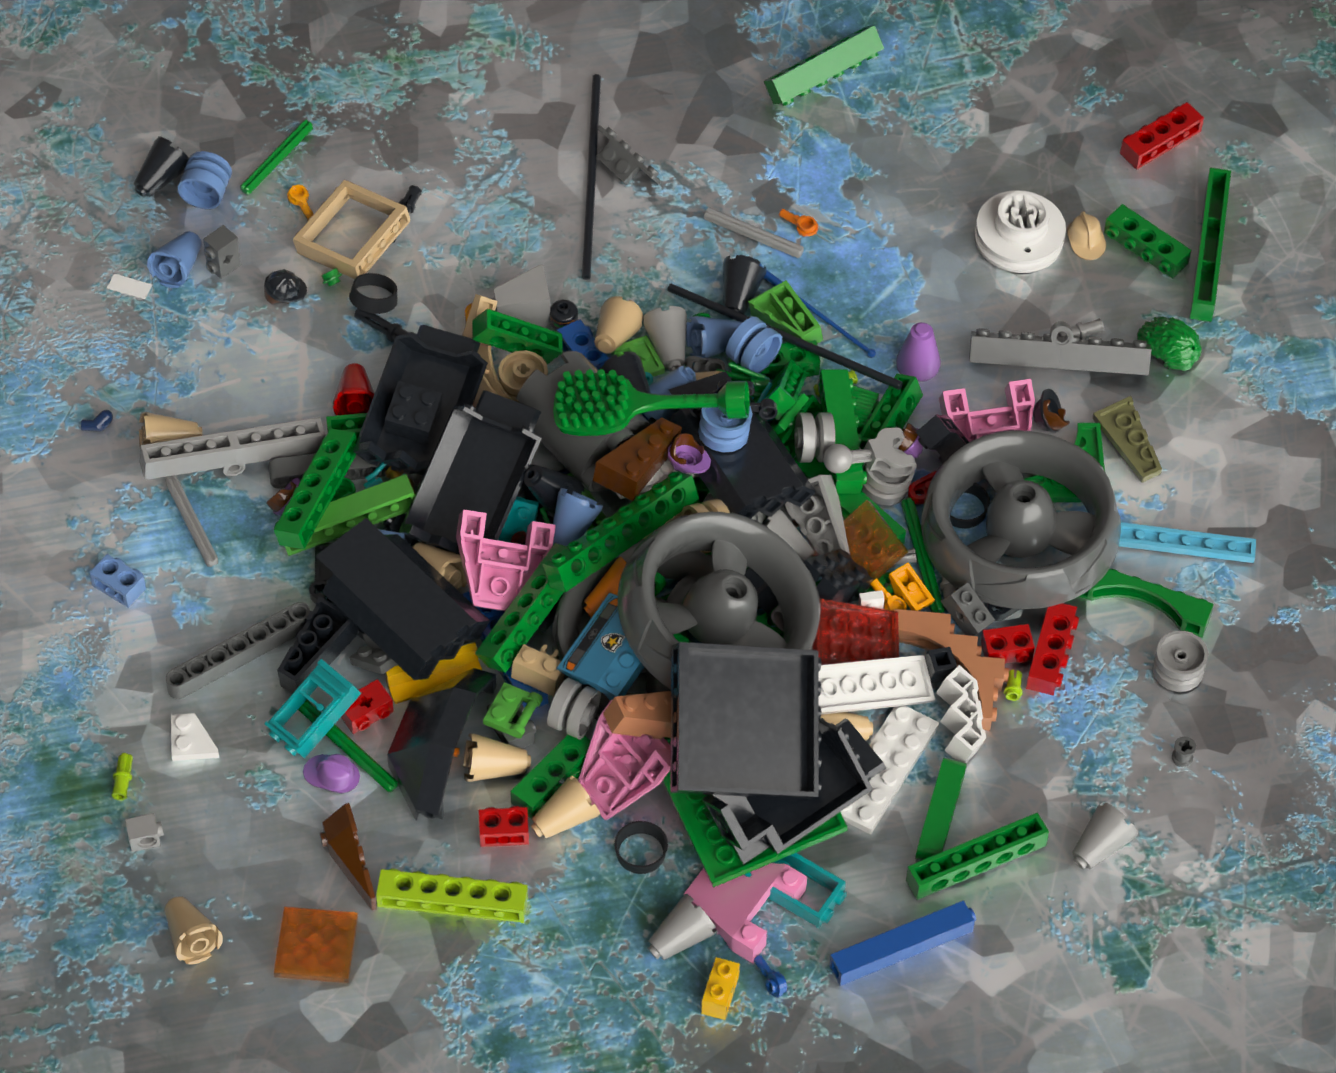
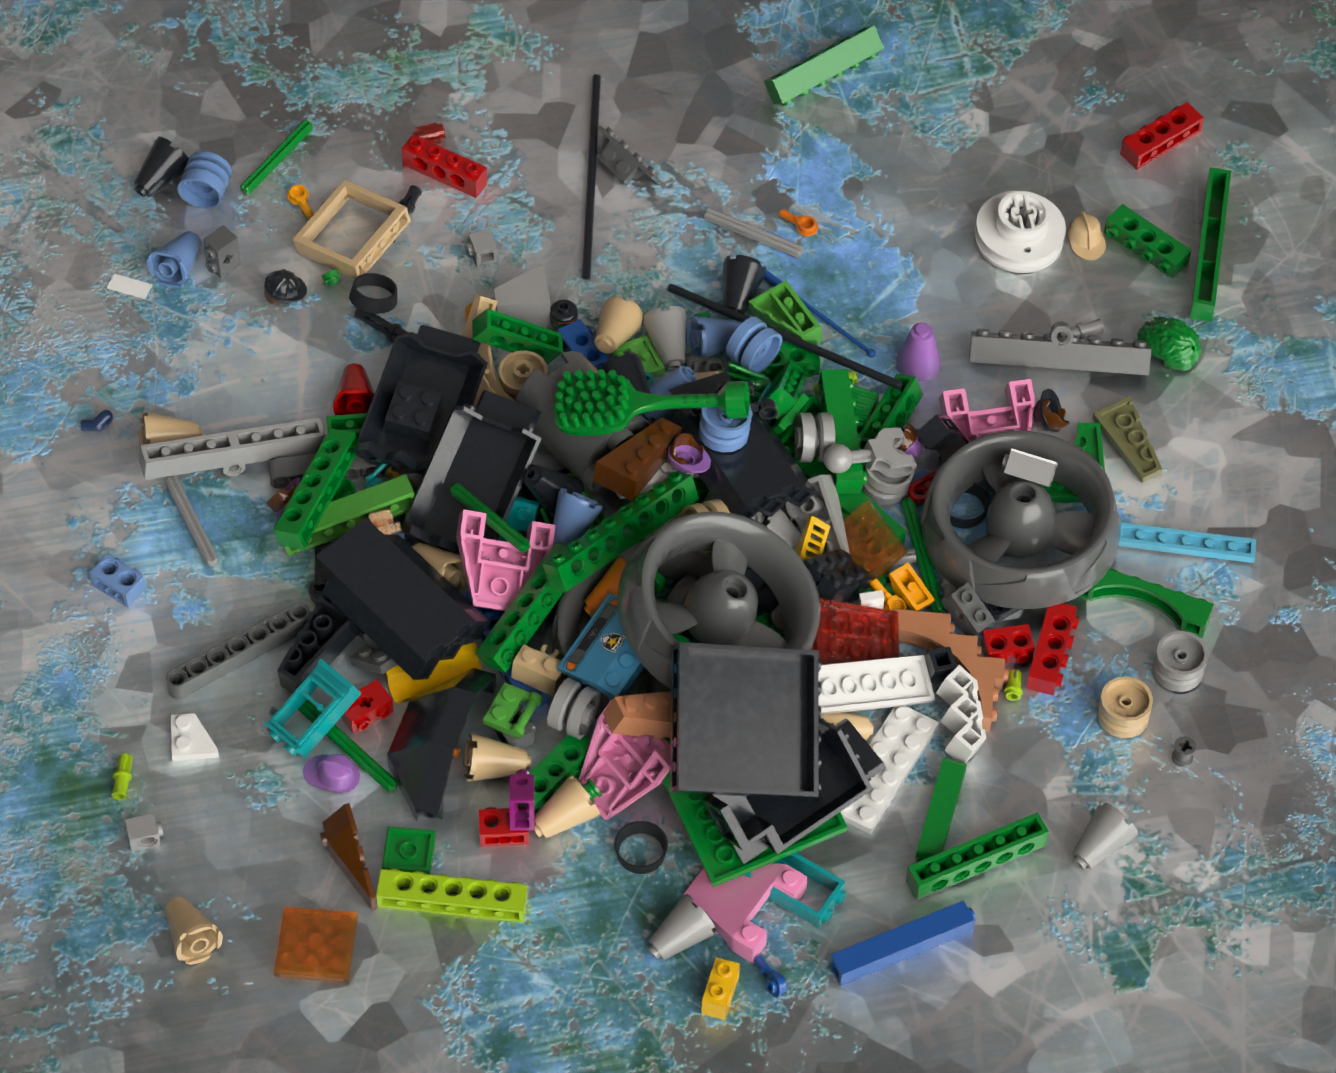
(384, 522): none -> clear orange bracket
(409, 849): none -> green plate
(431, 132): none -> clear red brick
(444, 166): none -> red brick
(482, 247): none -> light grey brick
(492, 518): none -> green axle
(521, 791): none -> magenta torso
(591, 789): none -> green bush
(802, 545): none -> yellow slope
(1029, 467): none -> light grey piece
(1125, 707): none -> tan wheel

